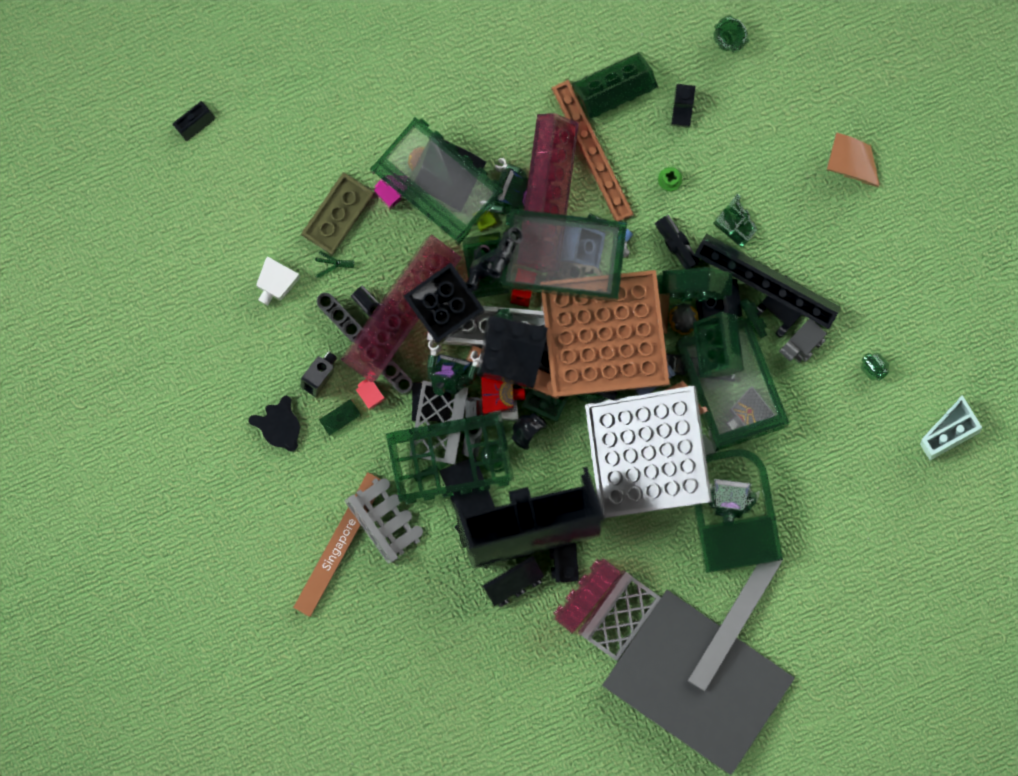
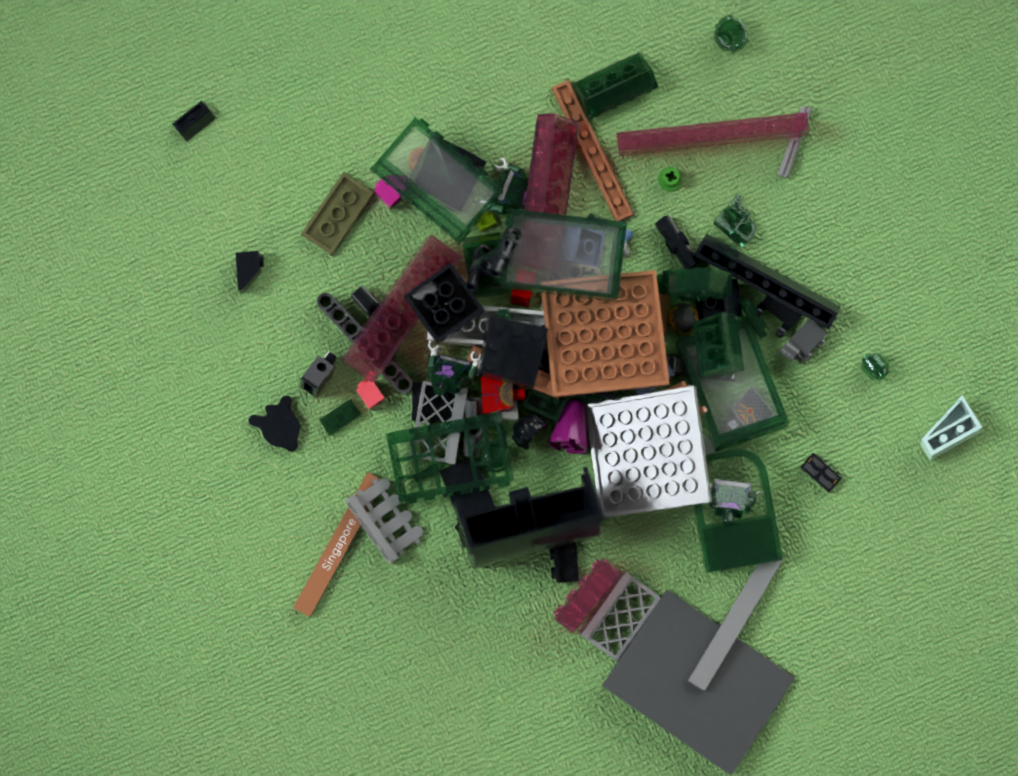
(248, 268): none -> black slope
(275, 281): white torso -> none
(336, 263): clear green plant -> none
(514, 582): black slope -> none
(571, 429): none -> magenta cone
(683, 105): black arch -> none
(713, 134): none -> clear pink brick
(791, 150): none -> light grey axle
(820, 472): none -> tile
(853, 160): nougat slope -> none

